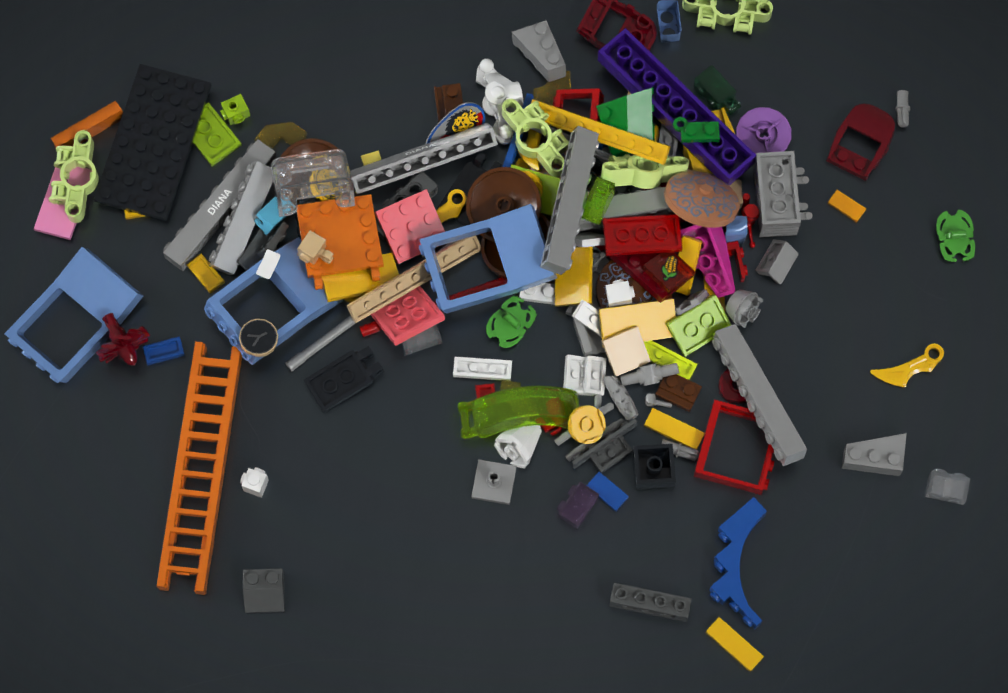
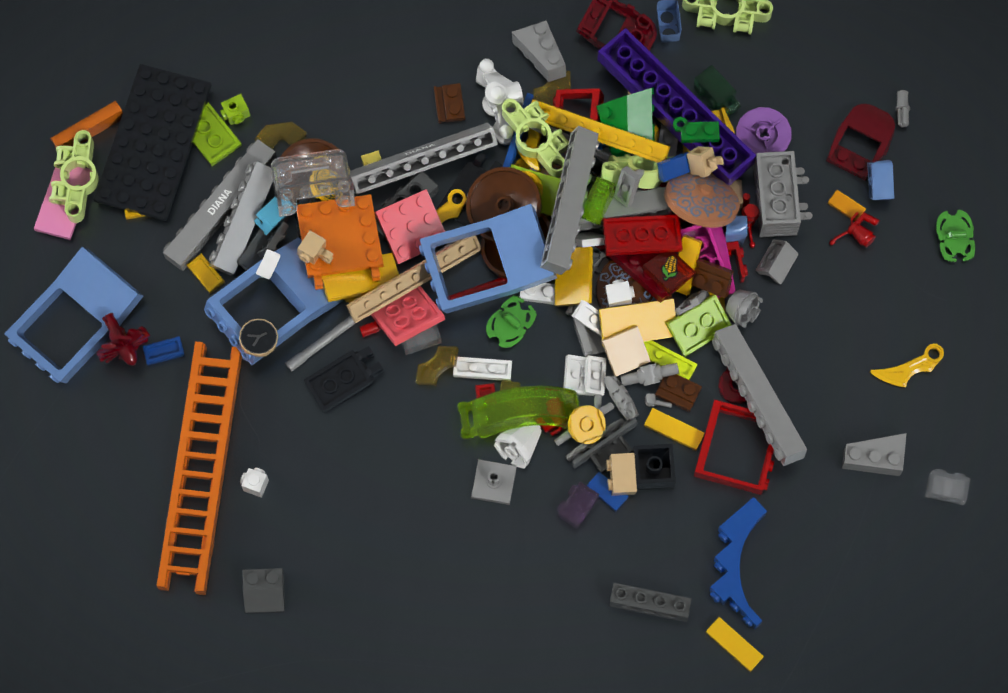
(443, 359): none -> clear yellow tile
(459, 119): shield -> none
(622, 474): none -> tan brick
(628, 185): none -> light grey tile
(673, 167): none -> blue tile
(683, 451): light grey axle -> none
(703, 161): none -> tan brick
(712, 278): none -> reddish brown plate
(860, 233): none -> red piece
(881, 180): none -> medium blue piece

